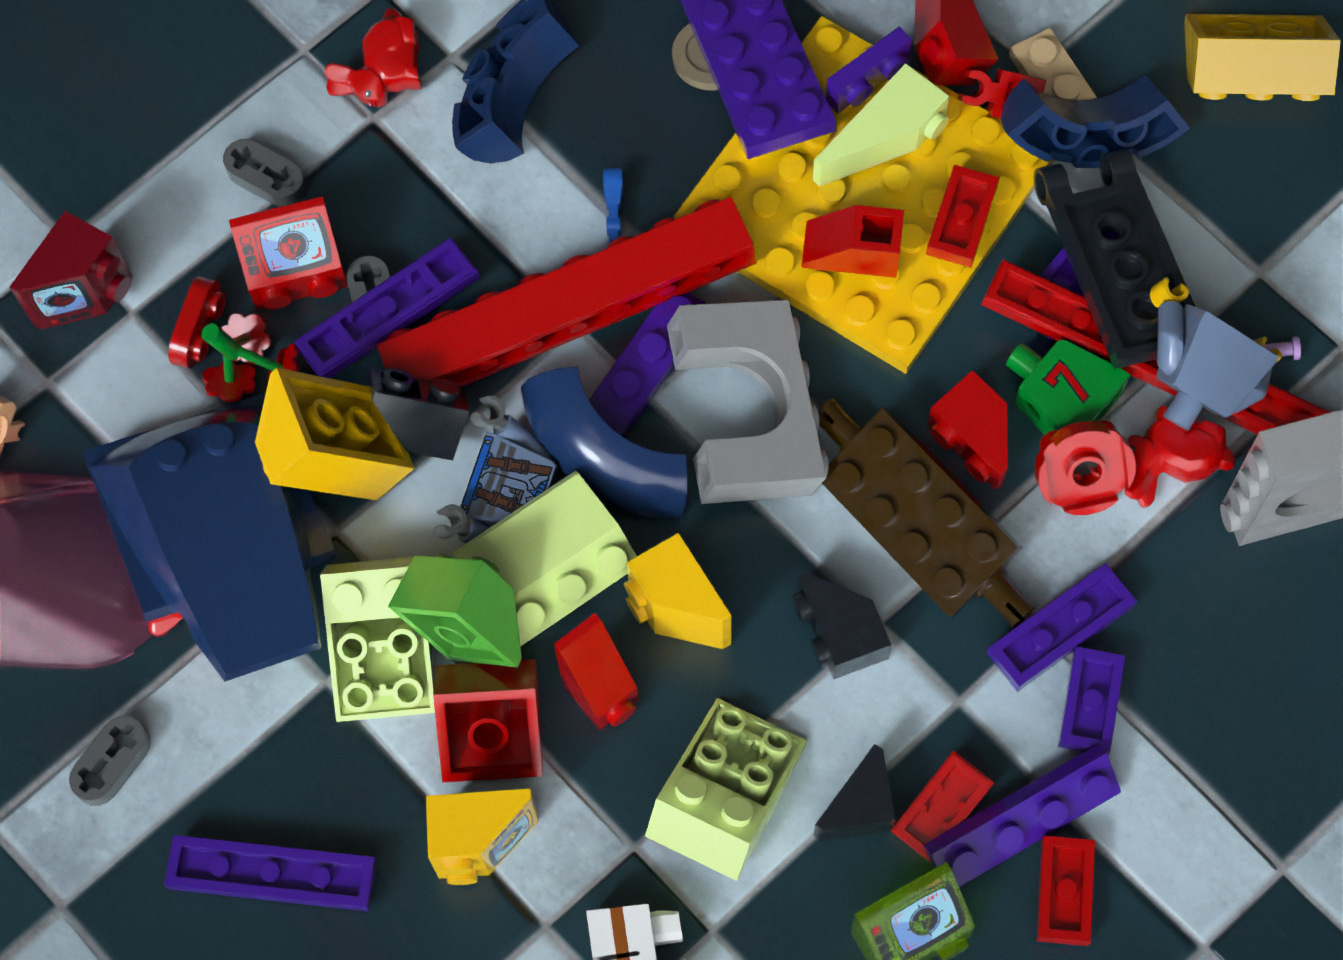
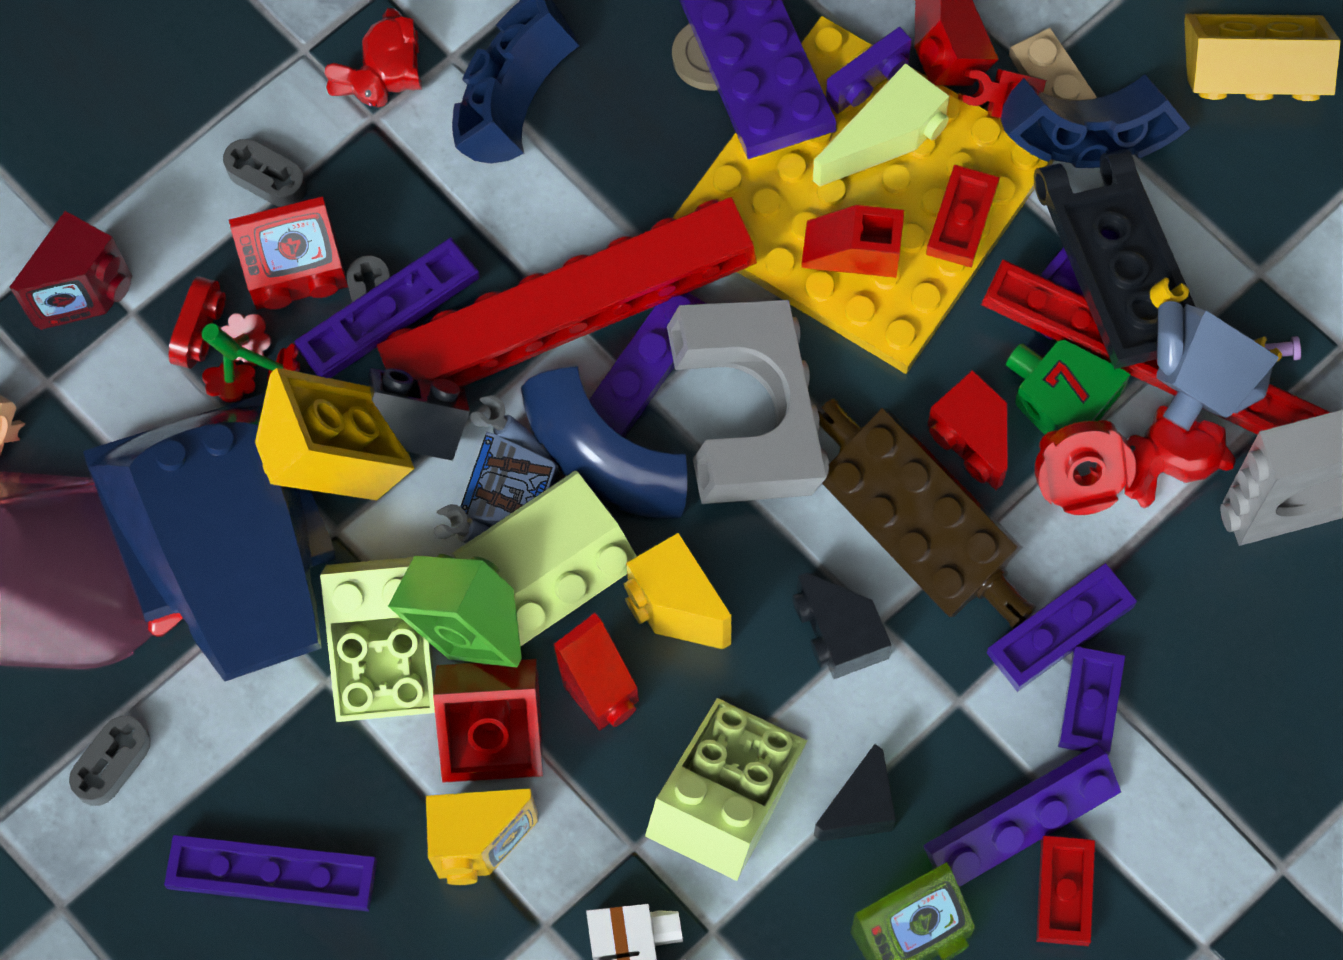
(613, 194): blue piece -> none
(943, 803): red plate -> none

